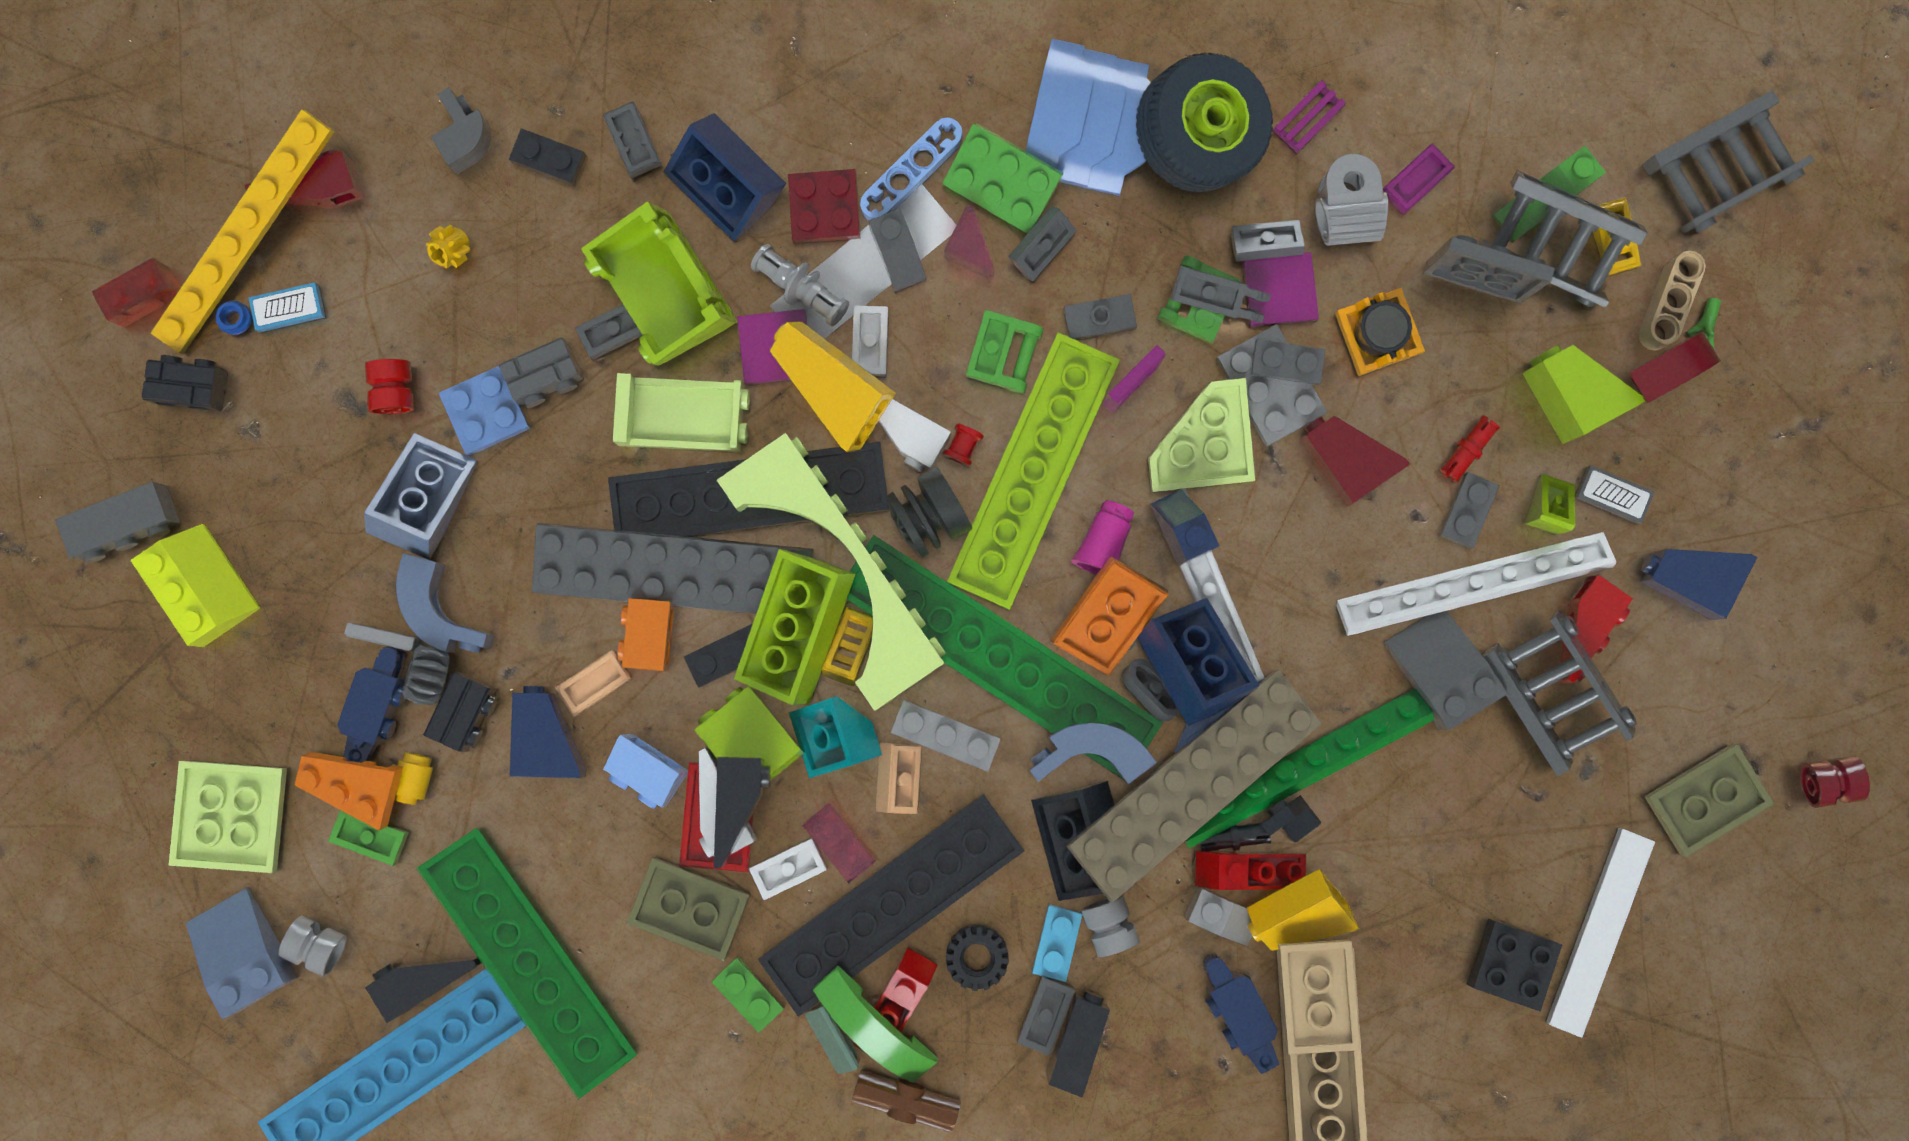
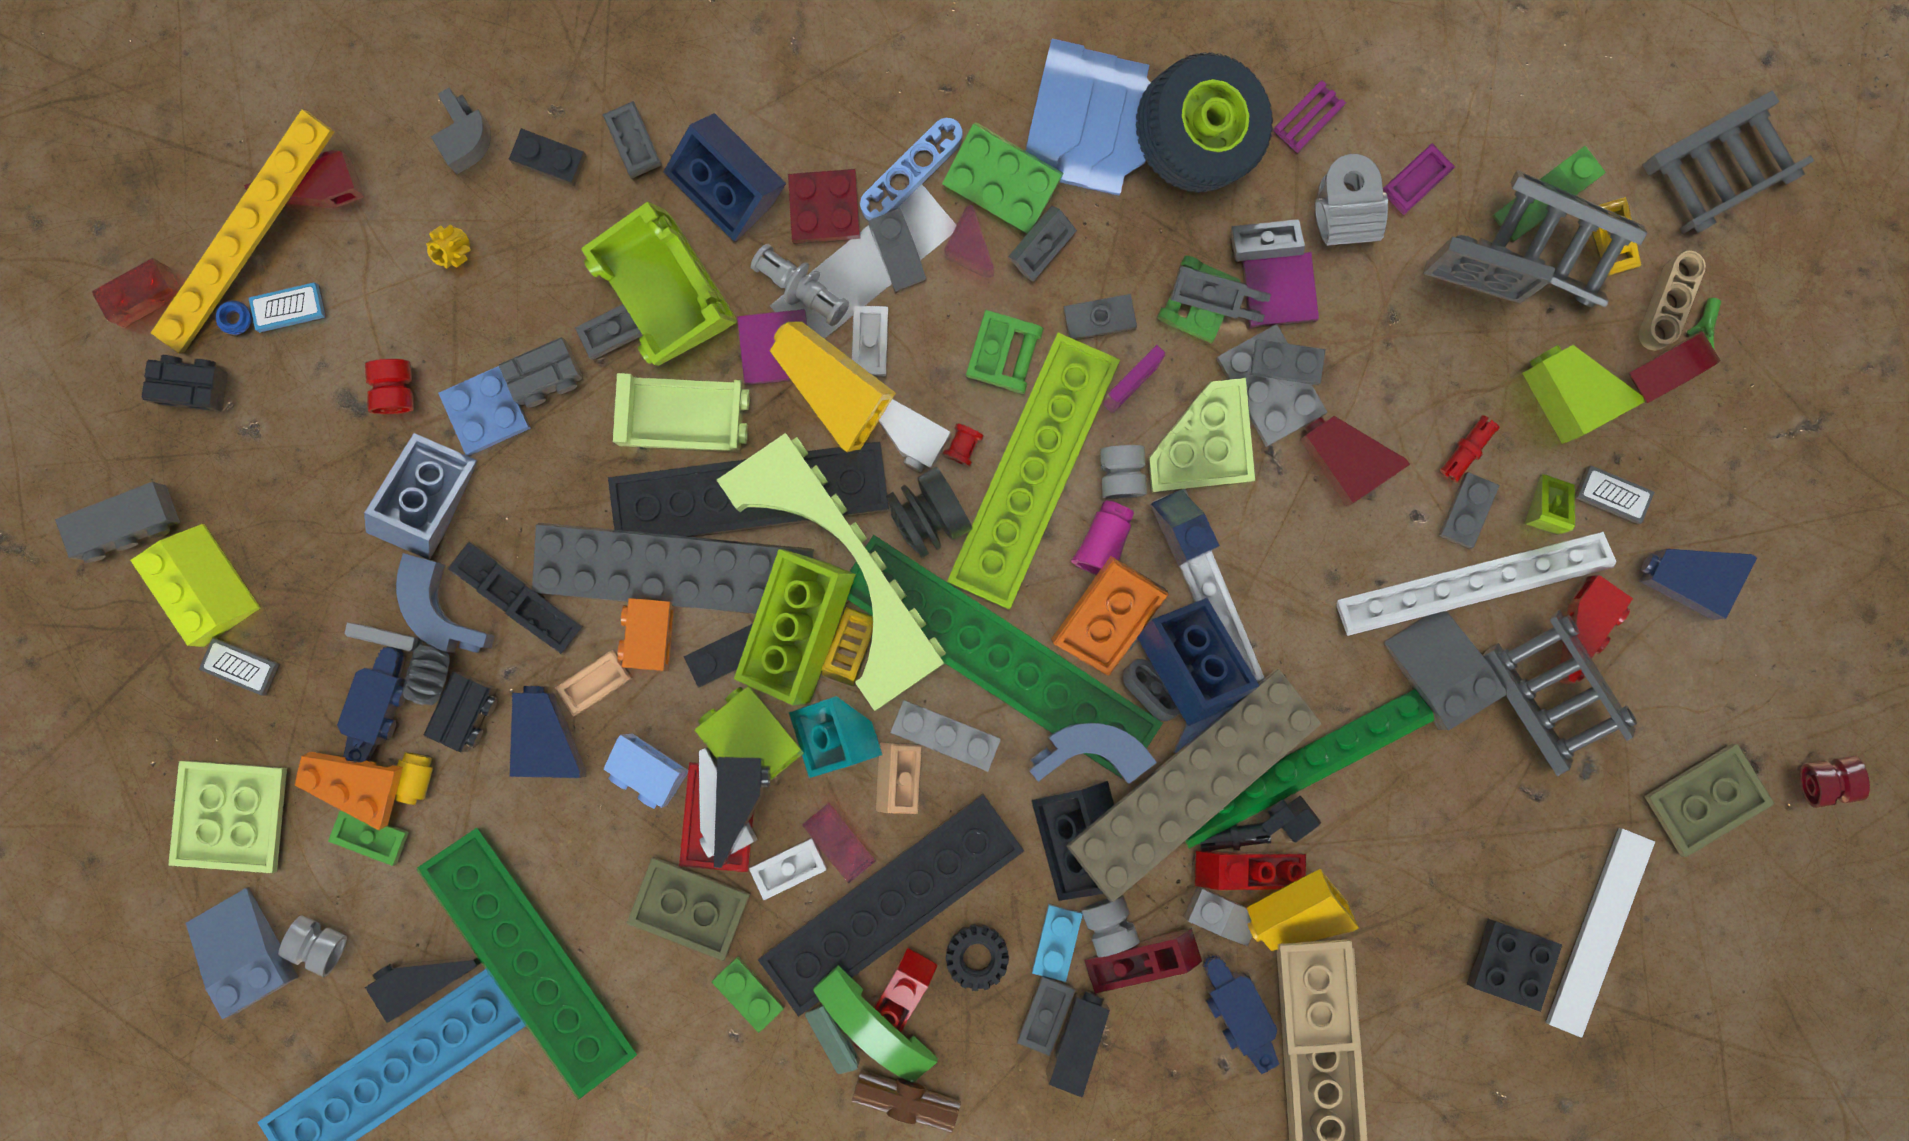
(239, 666): none -> tile
(515, 597): none -> black slope
(1123, 471): none -> light grey wheel
(1148, 961): none -> dark red slope
(1379, 331): piece -> none

